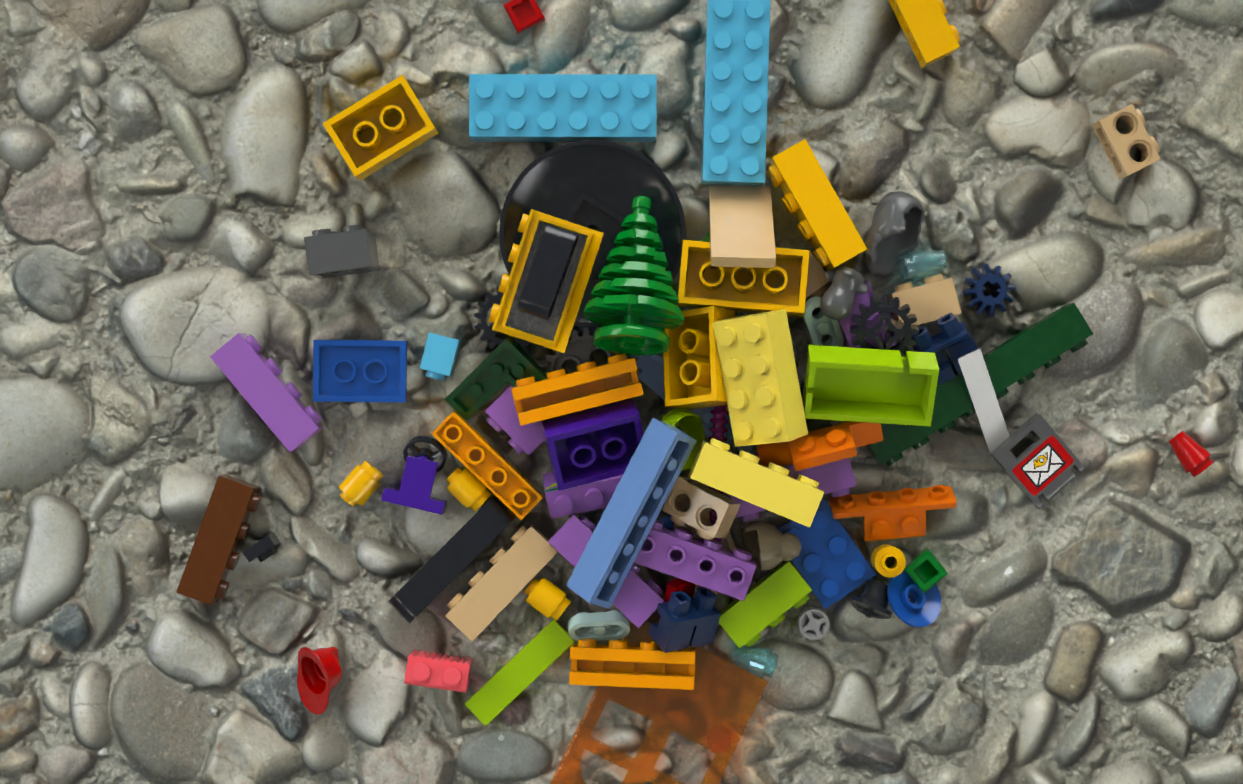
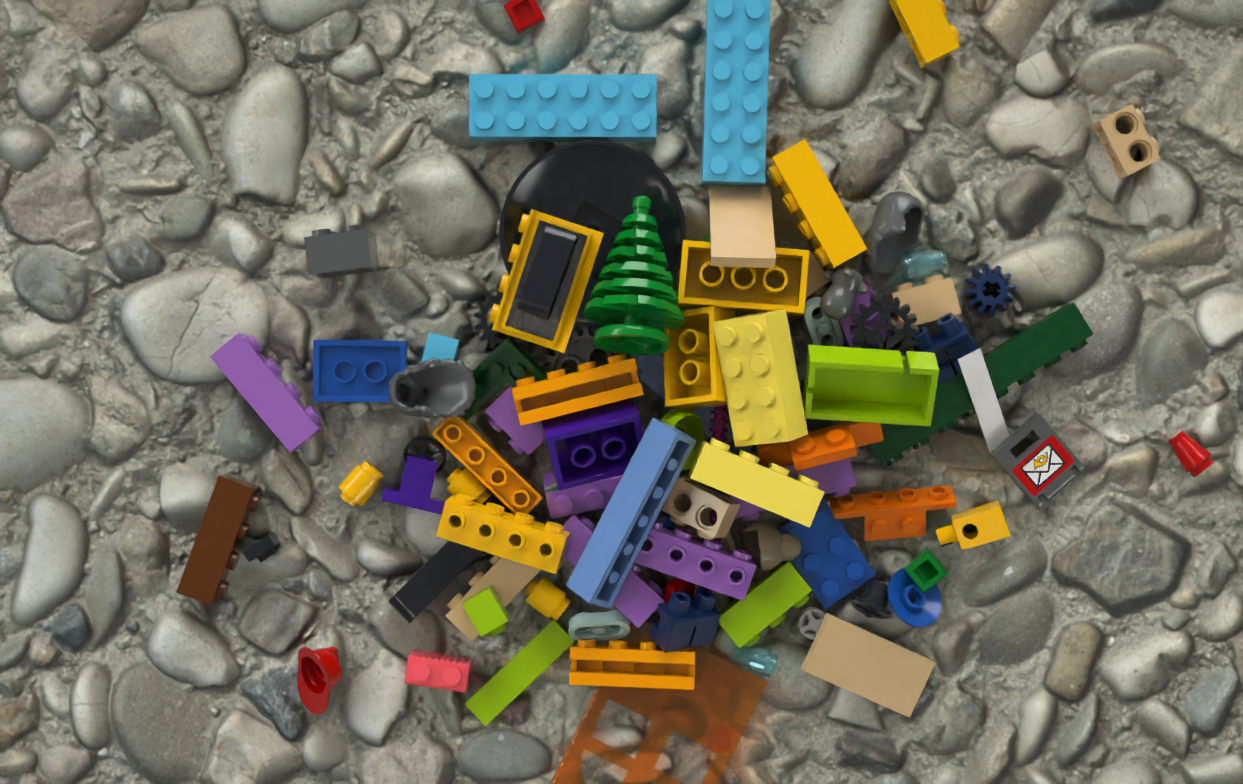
(380, 128): yellow brick -> none
(433, 389): none -> dark grey piece
(486, 612): none -> lime brick
(503, 533): none -> yellow brick
(868, 665): none -> tan tile
(879, 556): yellow brick -> none
(989, 526): none -> yellow torso

